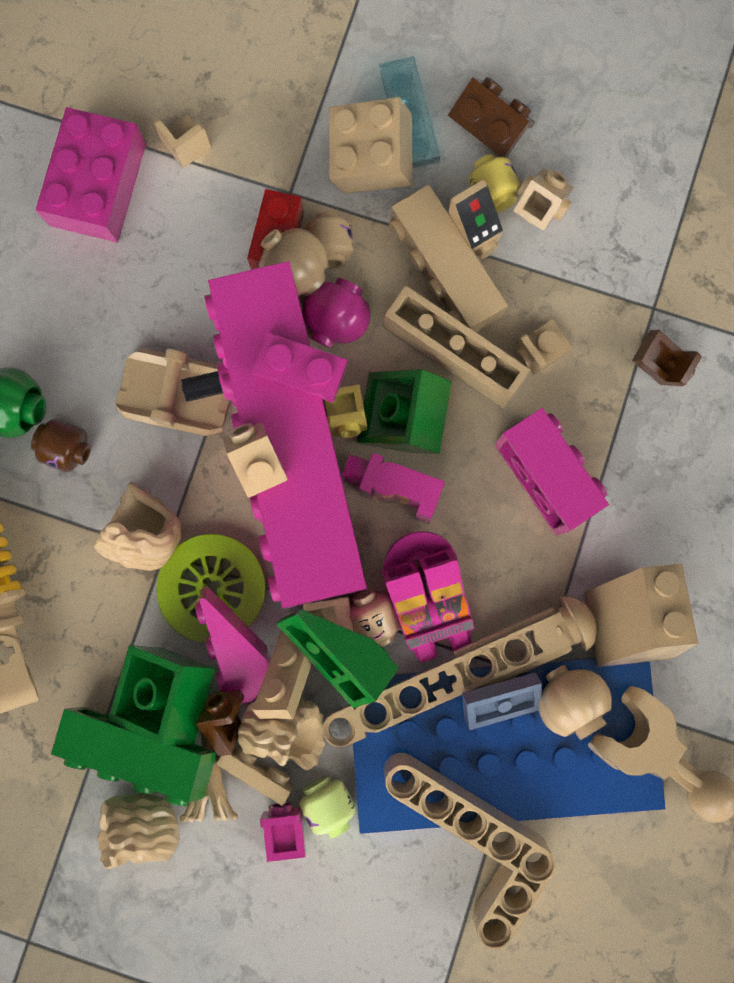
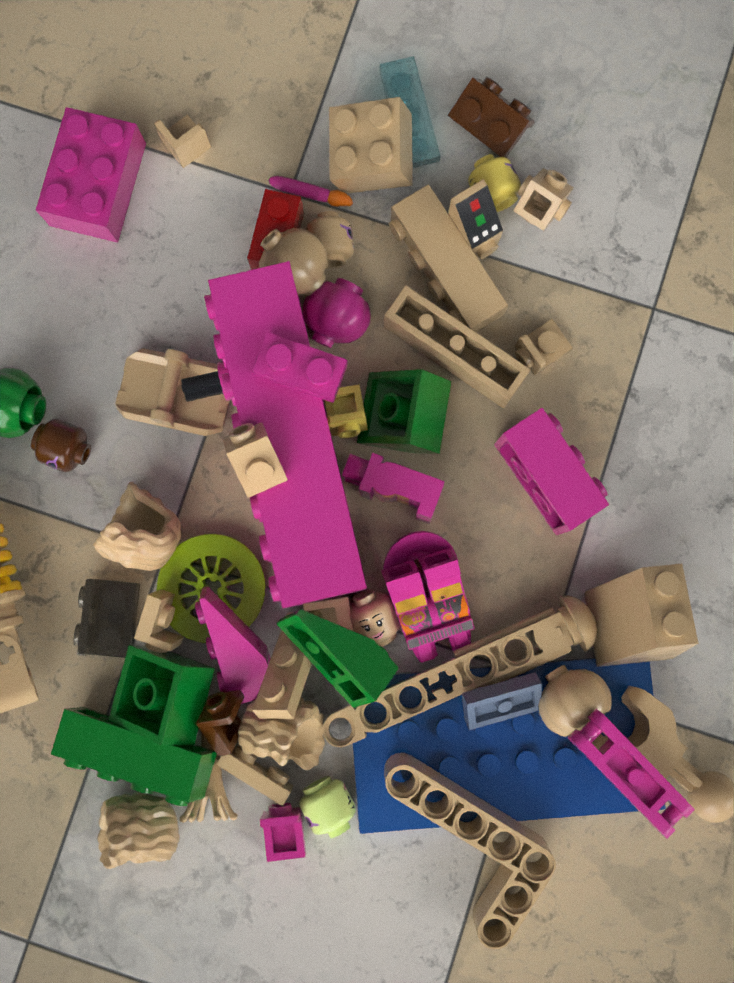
(106, 617): none -> clear smoke bracket
(154, 618): none -> tan bracket
(334, 197): none -> dark pink piece
(631, 773): none -> dark pink plate
(666, 360): reddish brown bracket -> none

